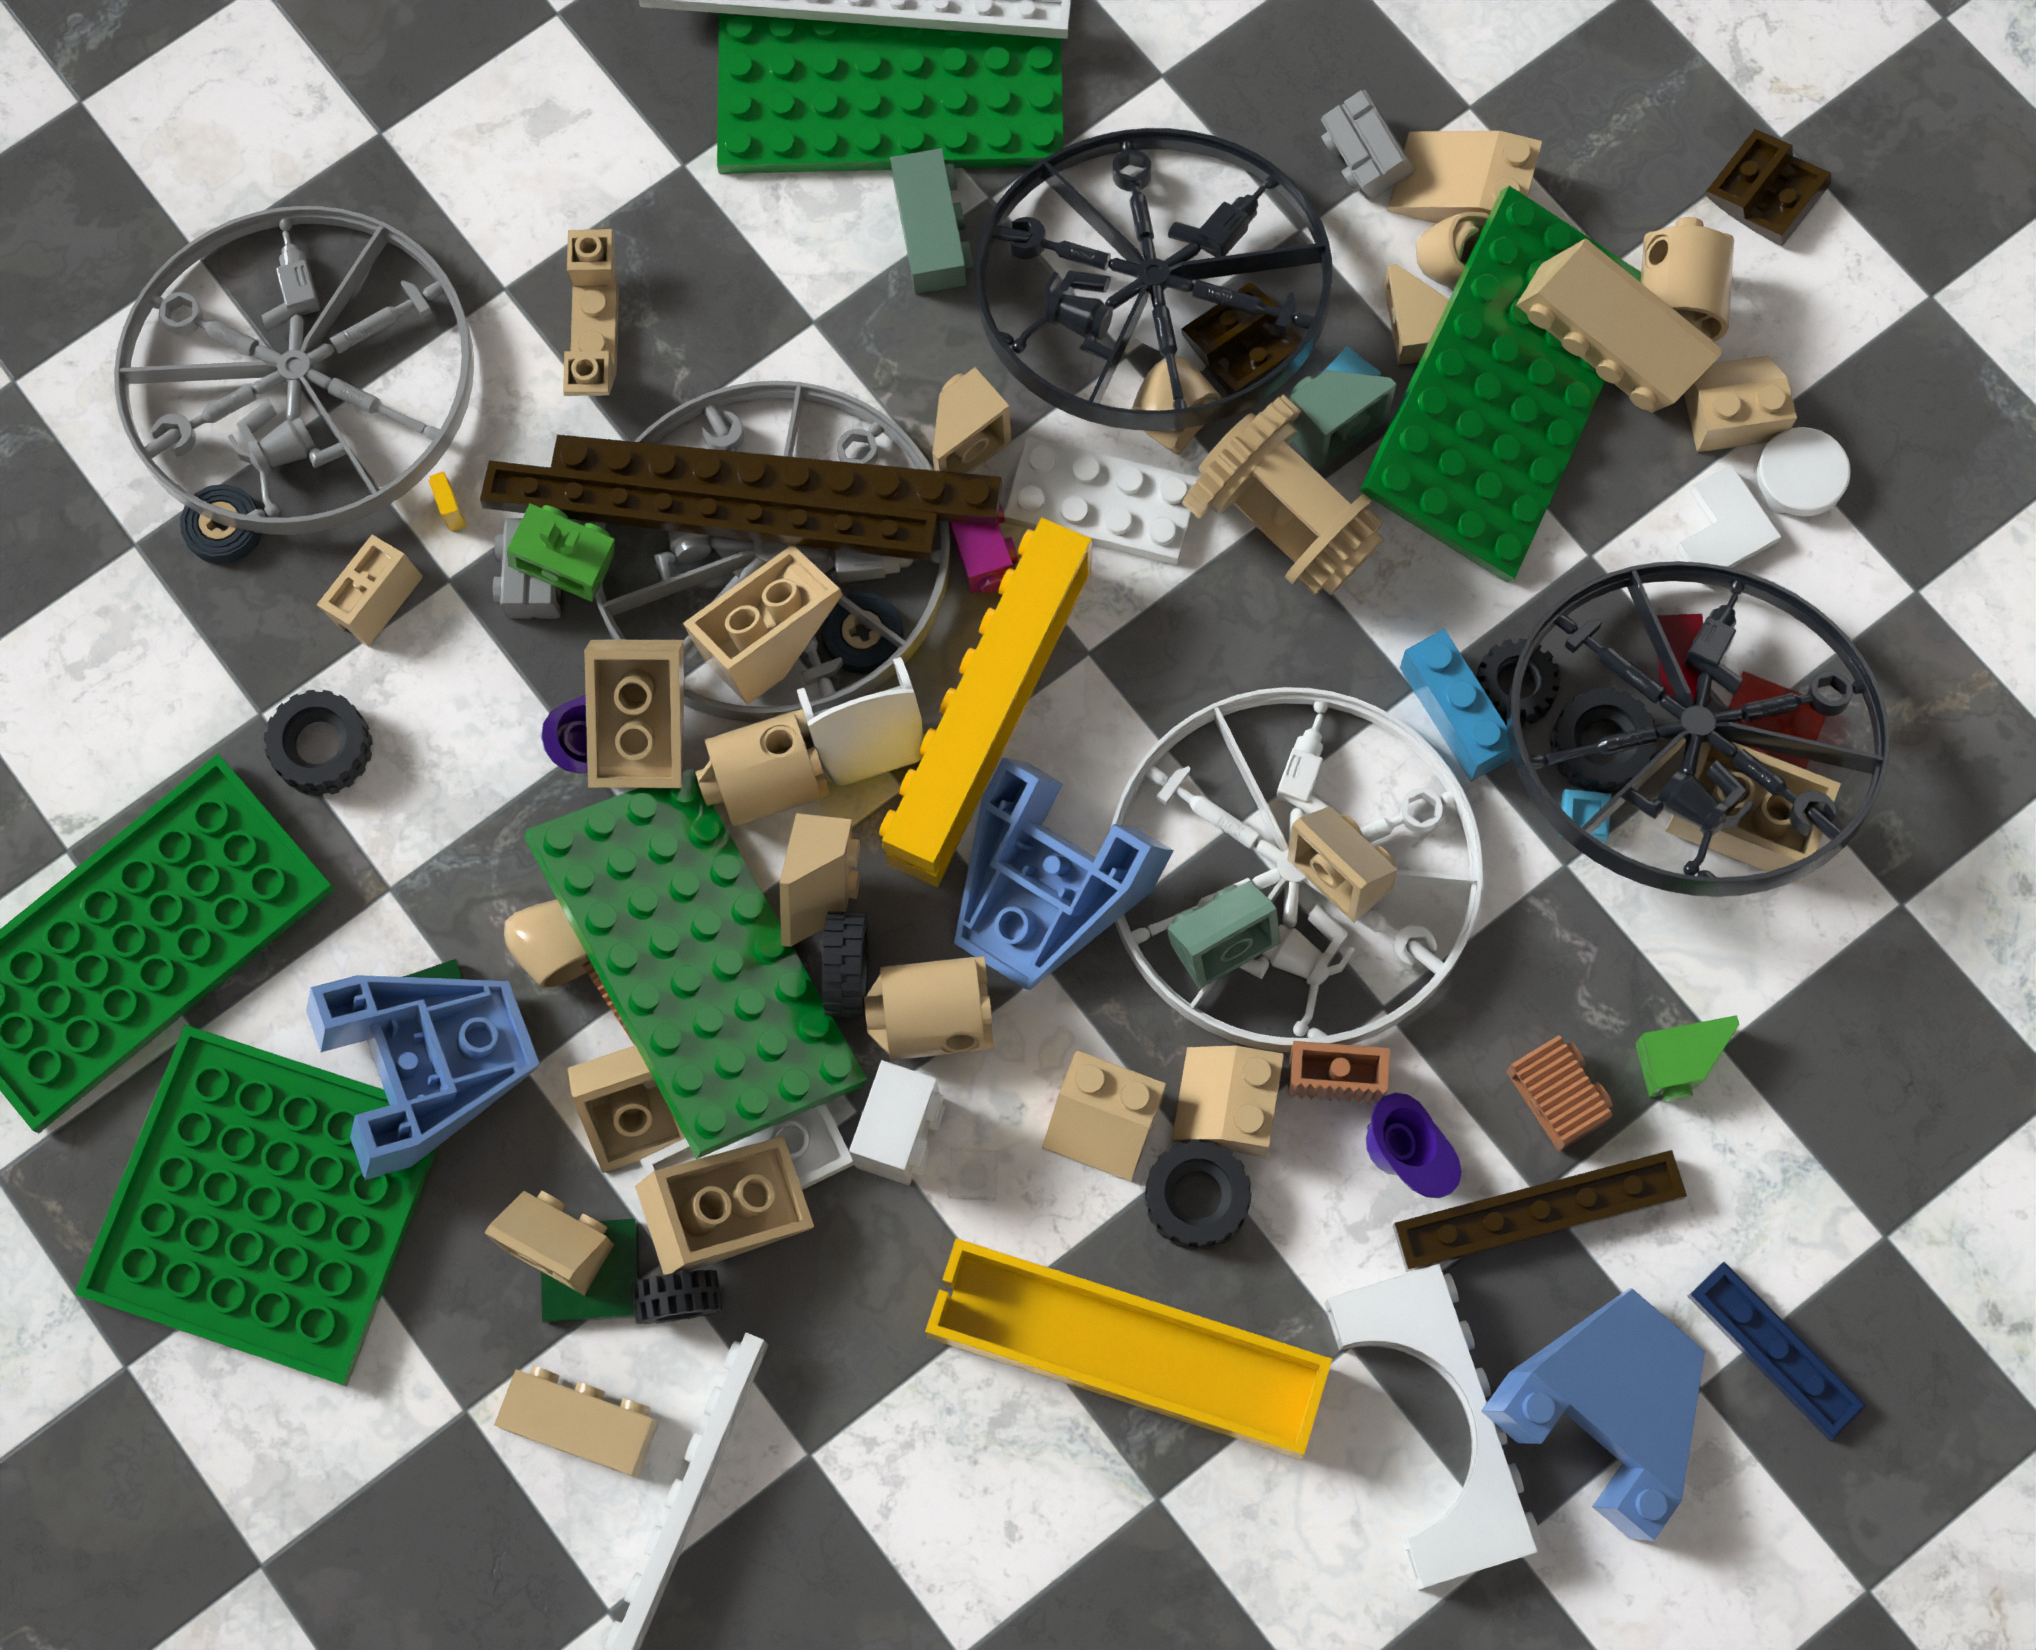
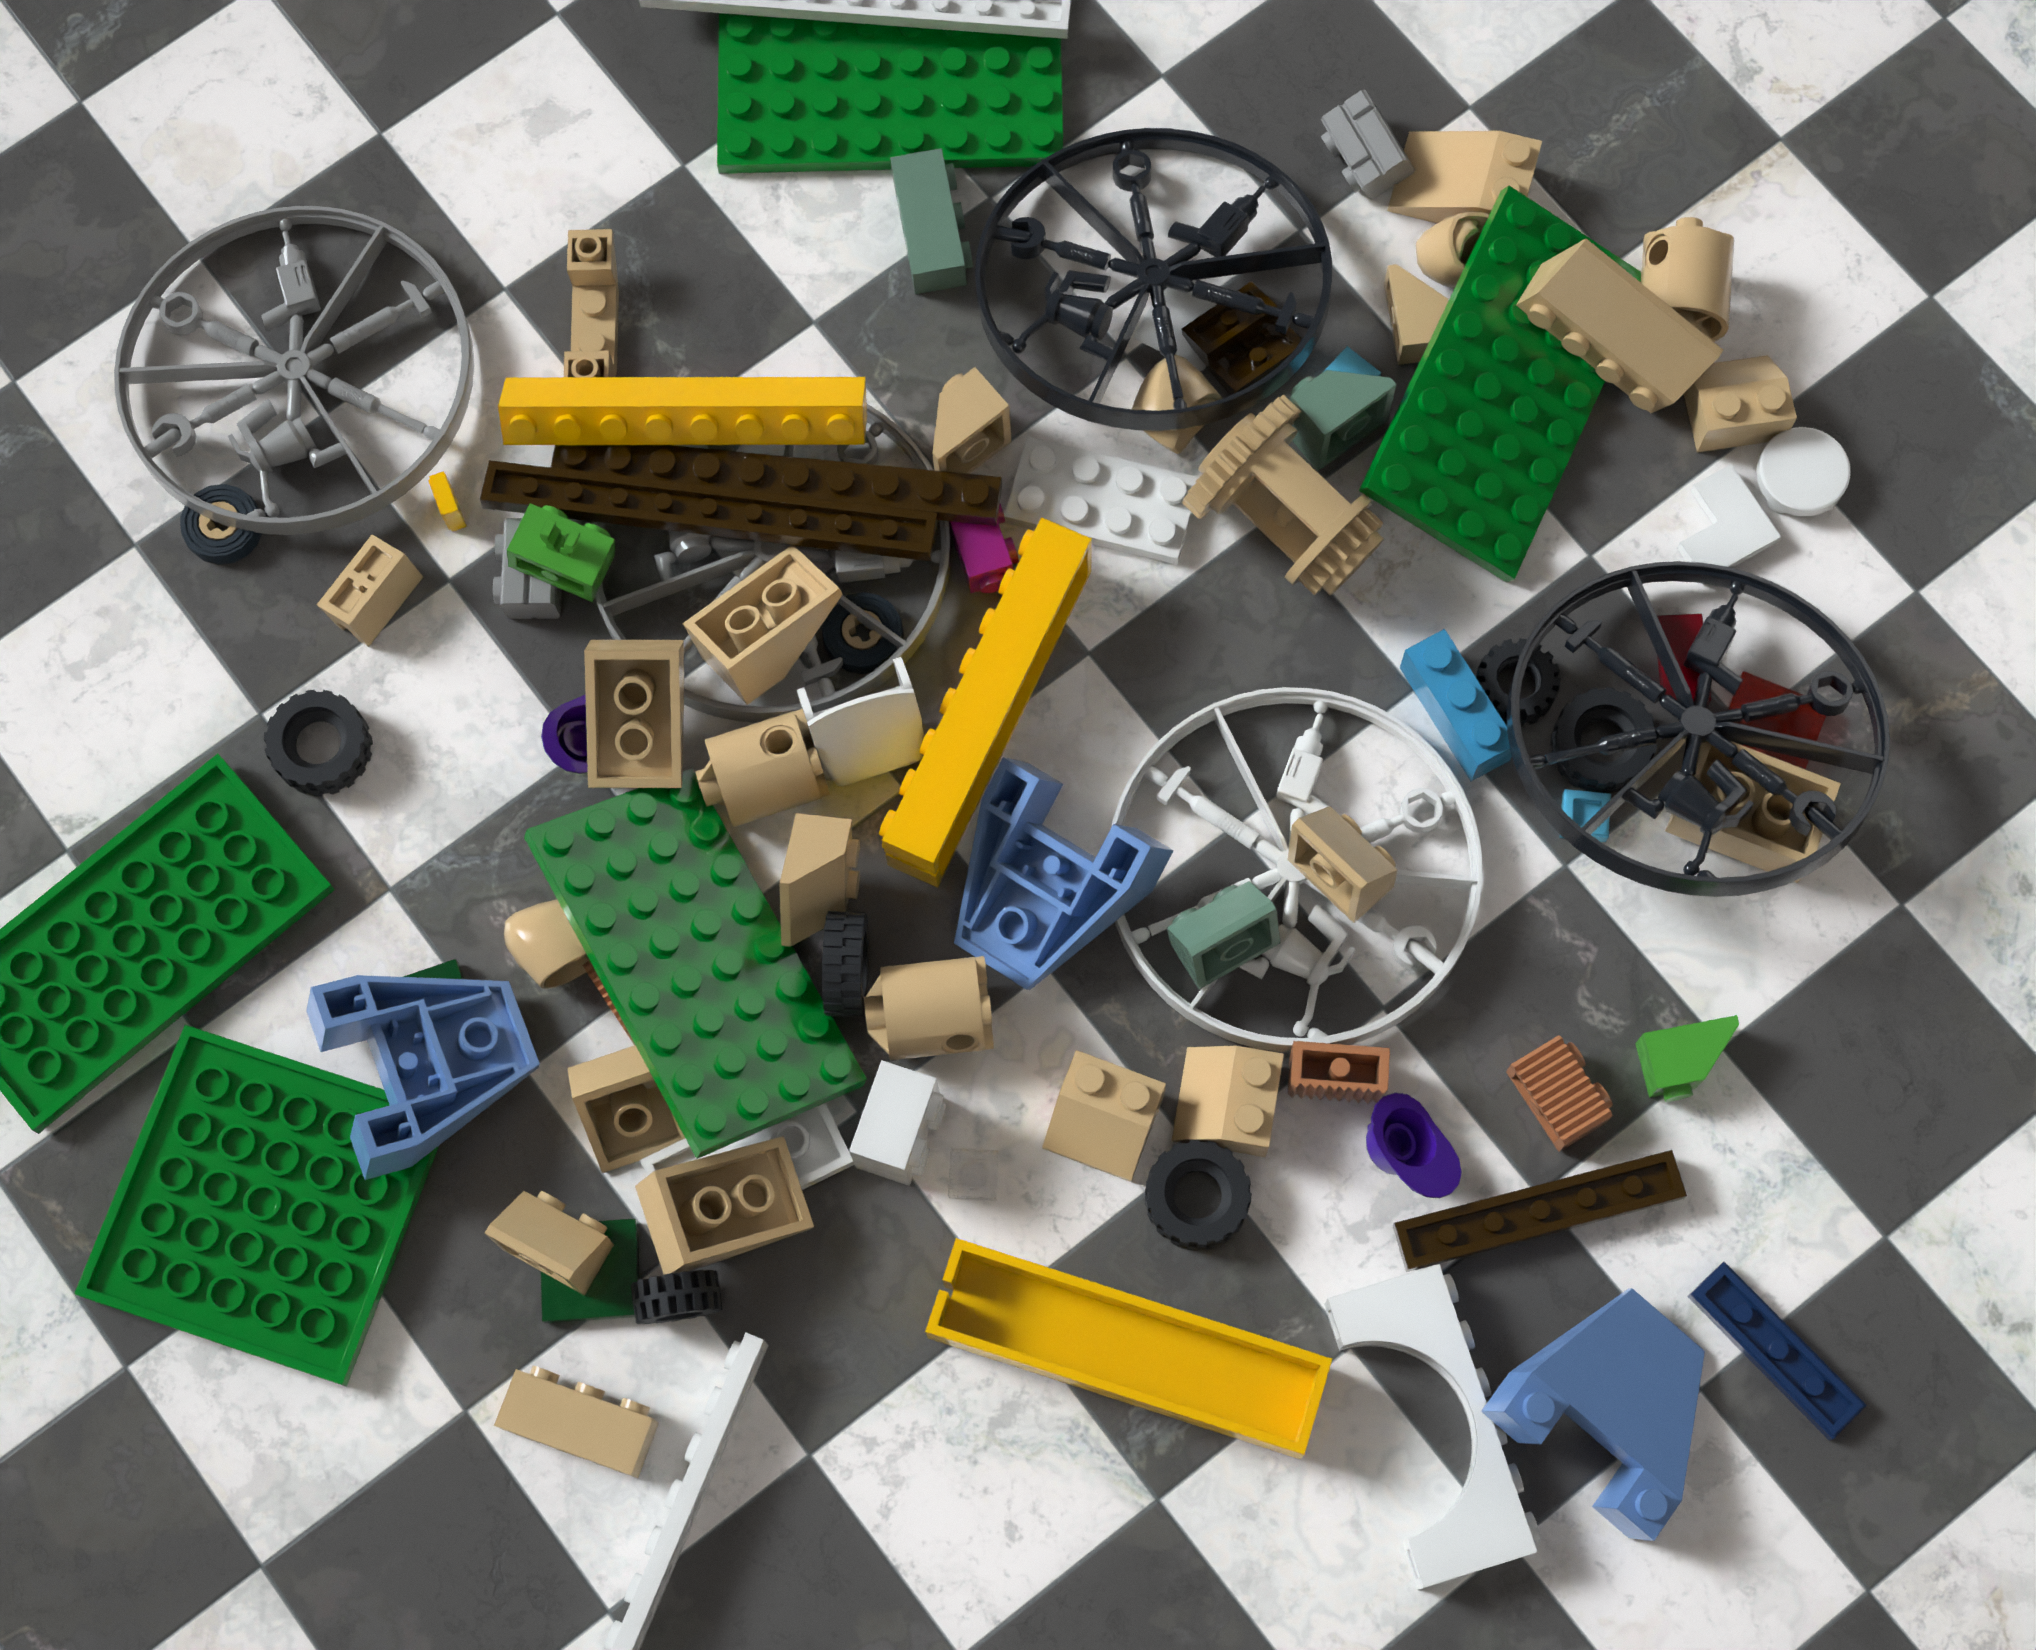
(683, 411): none -> yellow brick
(1768, 187): dark brown slope -> none

